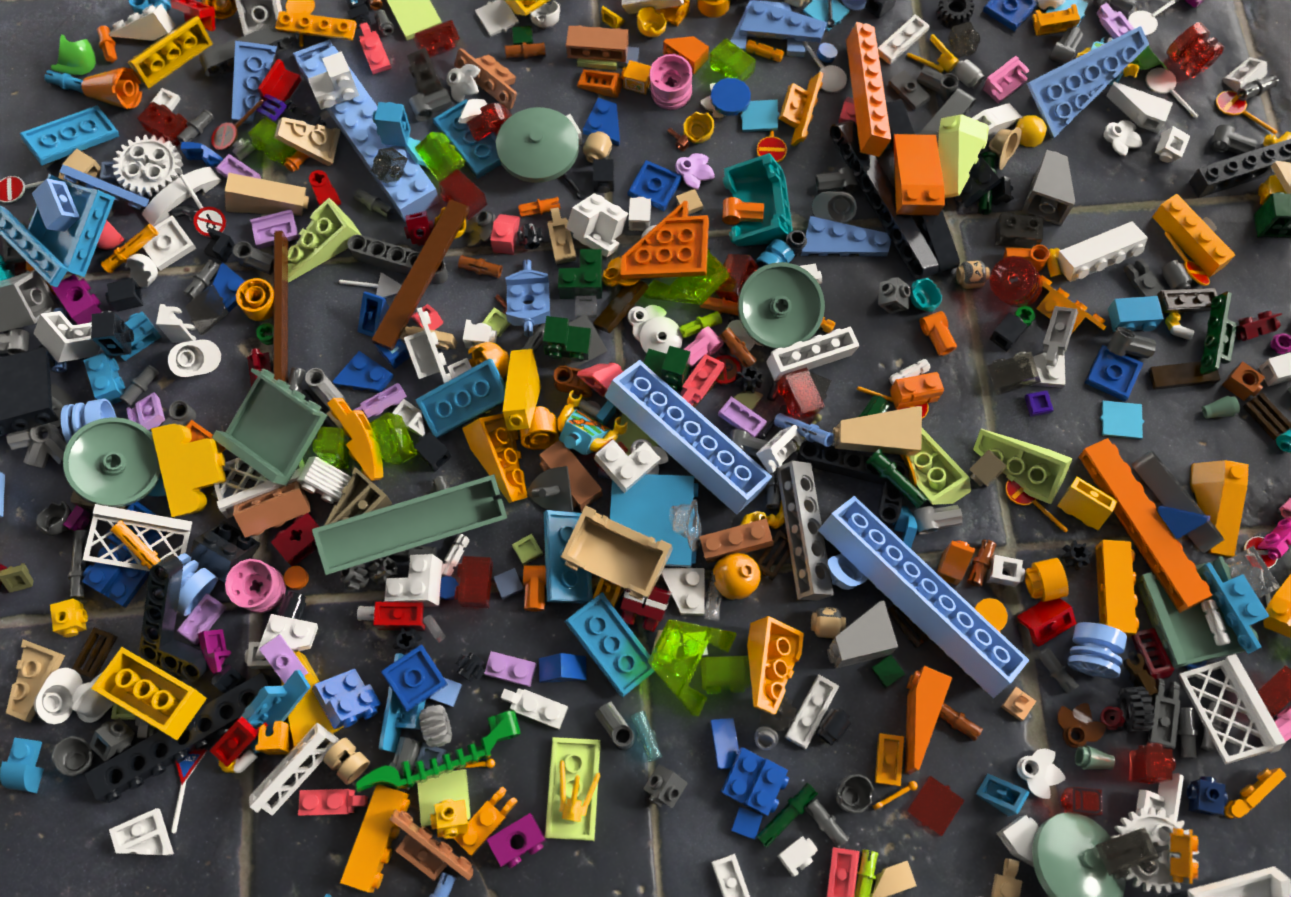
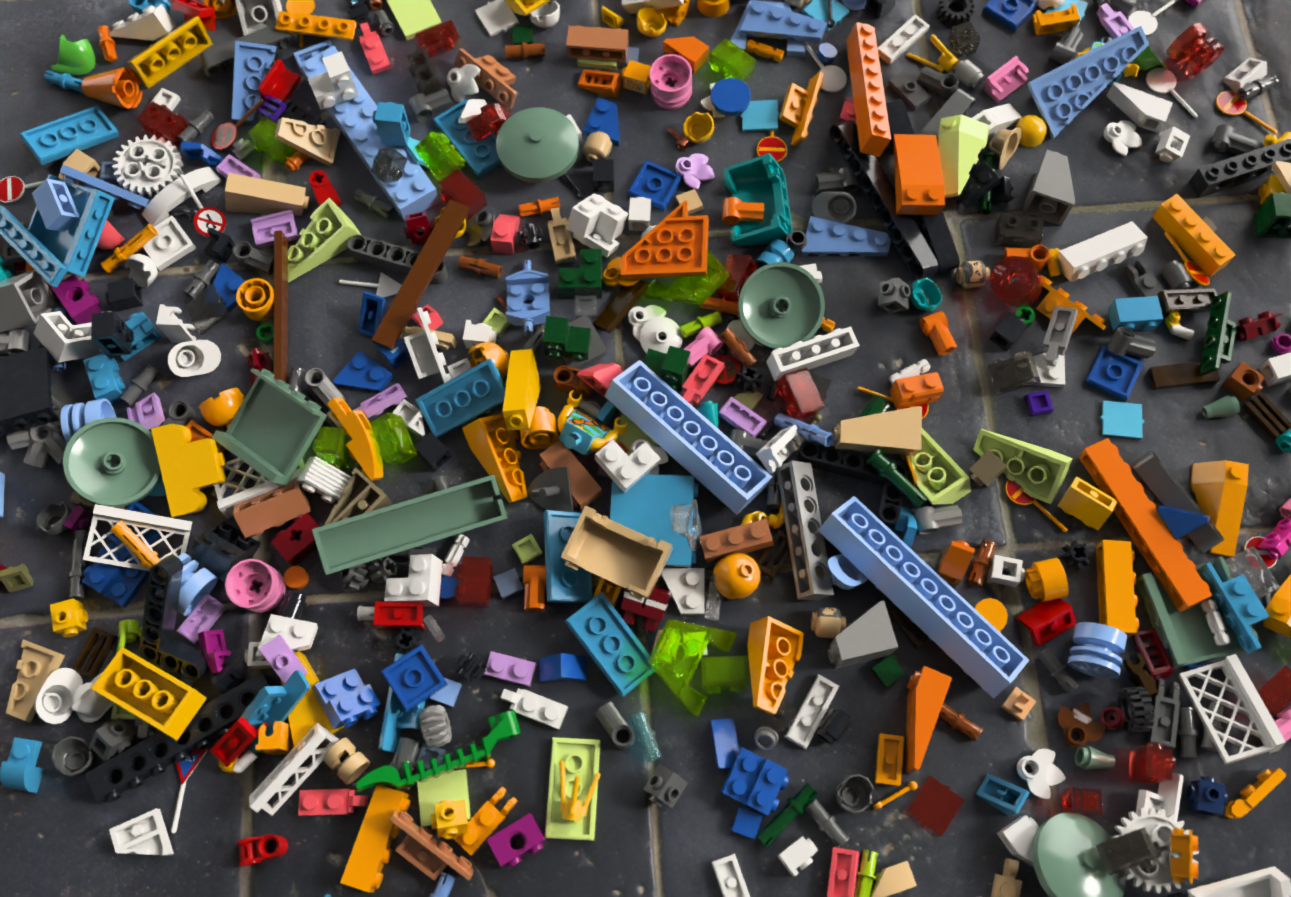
(128, 632): none -> lime plant
(223, 408): none -> light orange cylinder
(256, 849): none -> red piece
(710, 412): none -> teal cone

